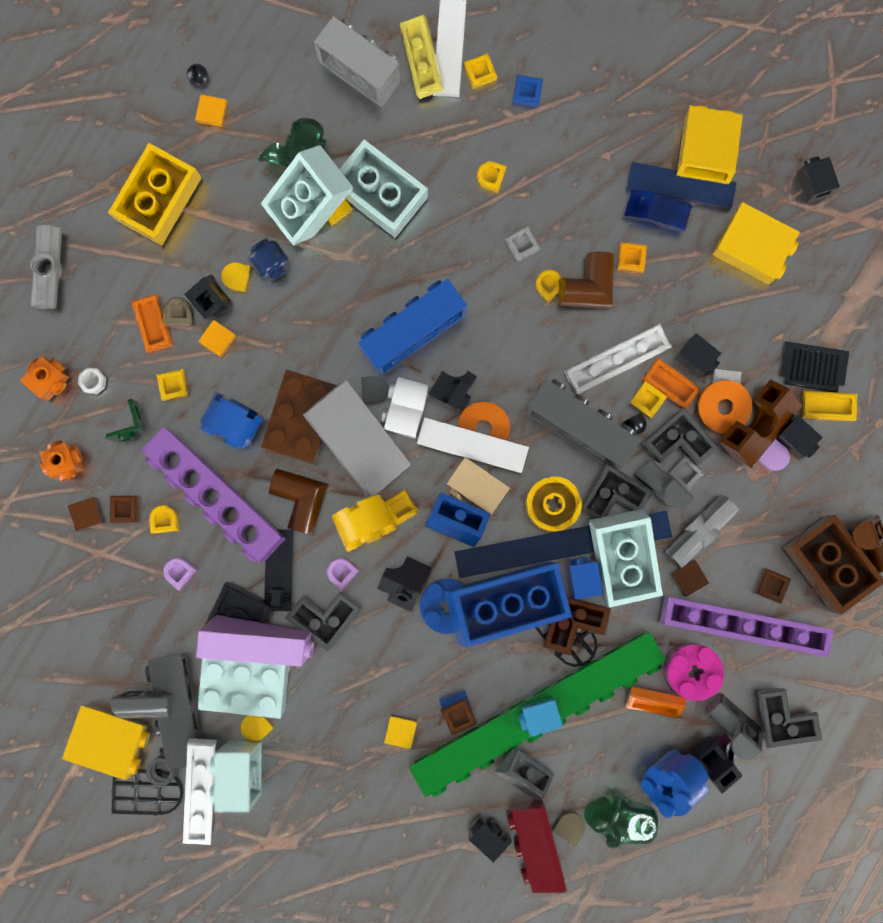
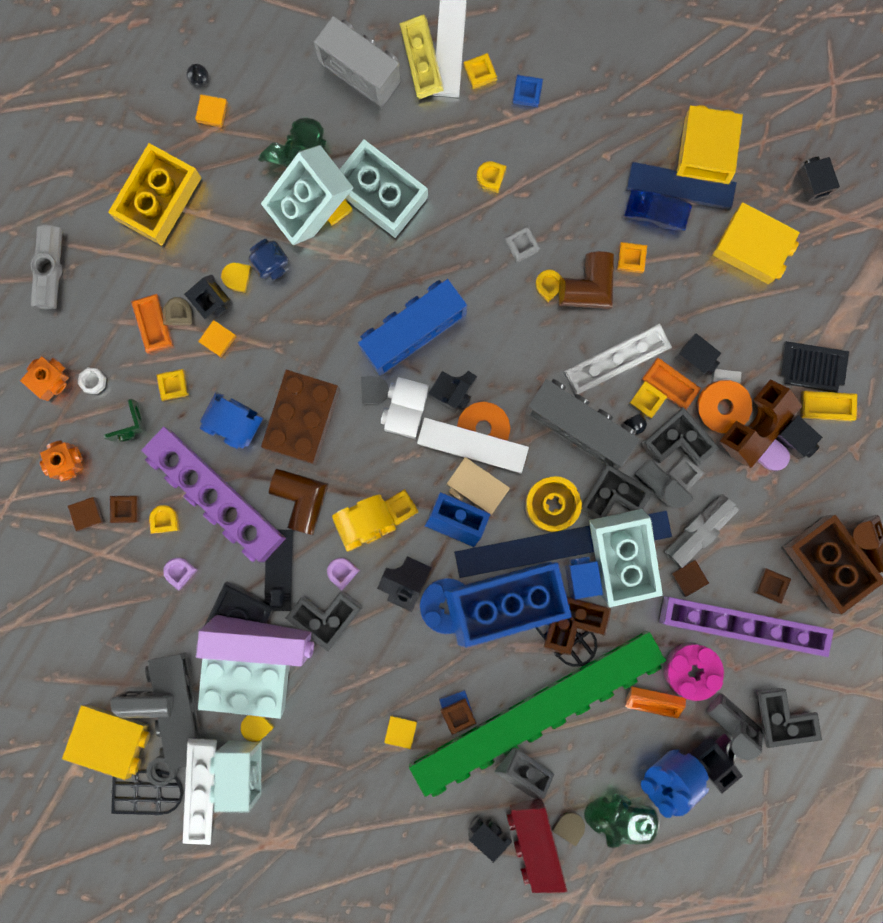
(356, 439): light grey tile -> none
(540, 717): dark azure brick -> none

